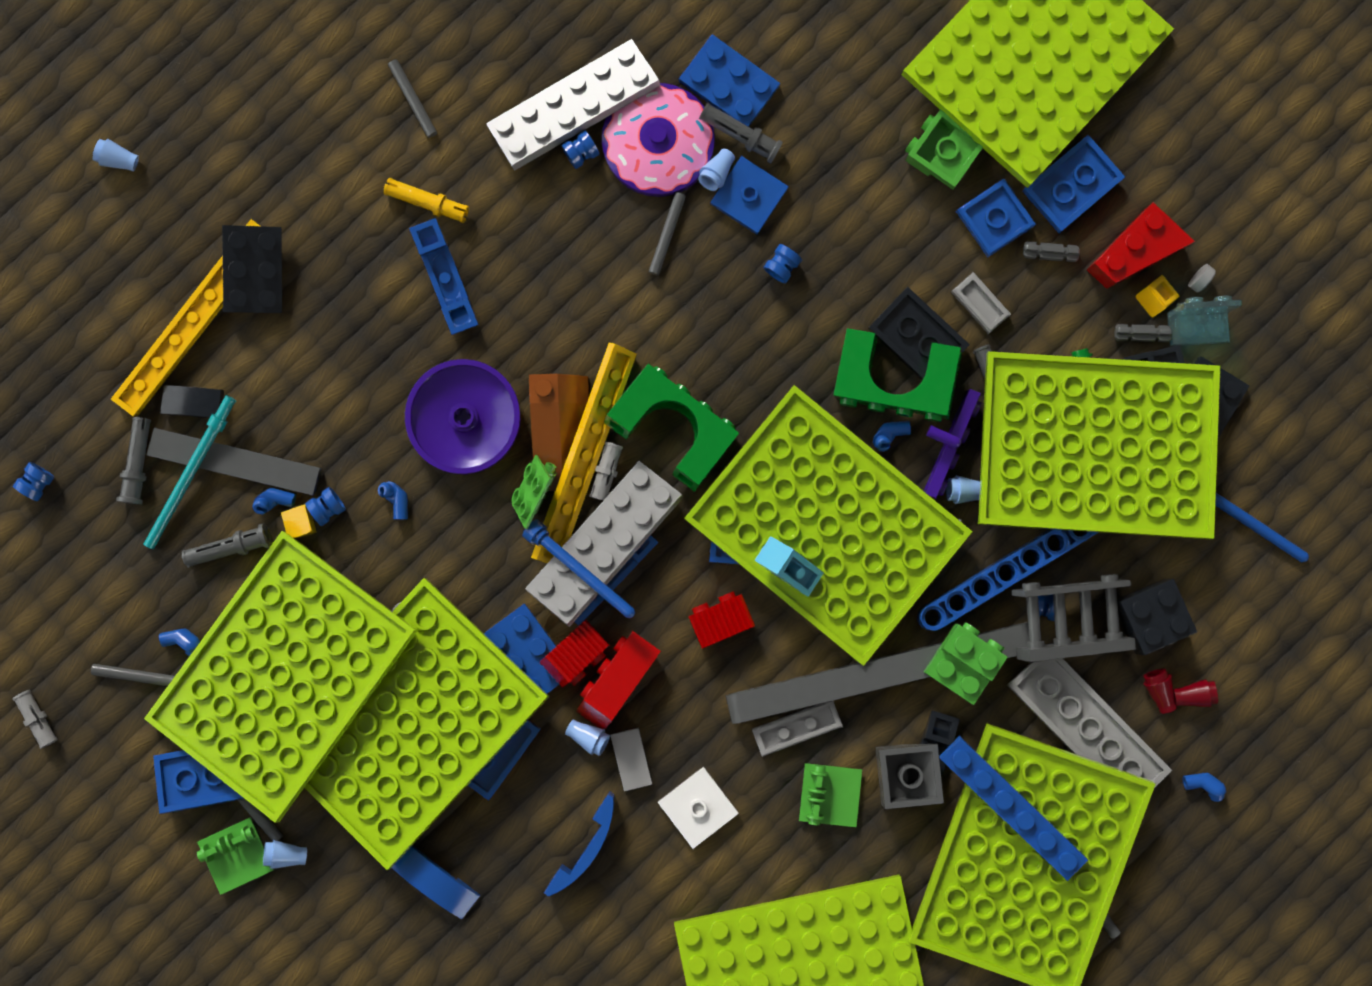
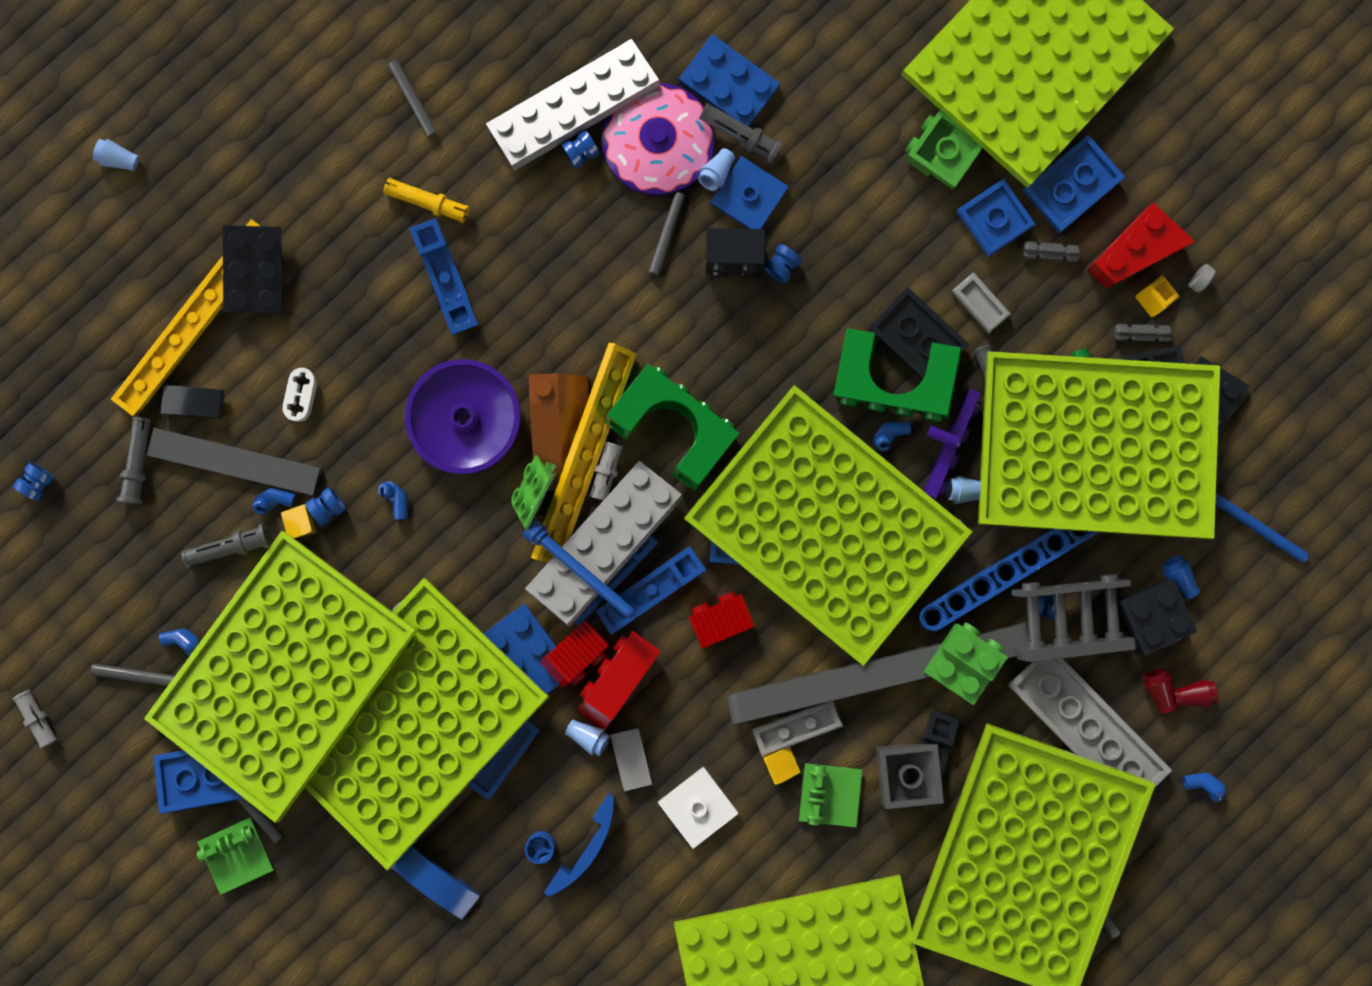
(215, 425): teal bar -> none
(282, 854): light blue cone -> none
(292, 394): none -> white beam
(539, 852): none -> blue wheel
(653, 588): none -> blue slope
(734, 252): none -> black brick
(781, 765): none -> yellow slope
(789, 566): medium azure slope -> none
(1013, 808): blue plate -> none
(1181, 571): none -> blue cone
(1201, 321): clear light blue bracket -> none

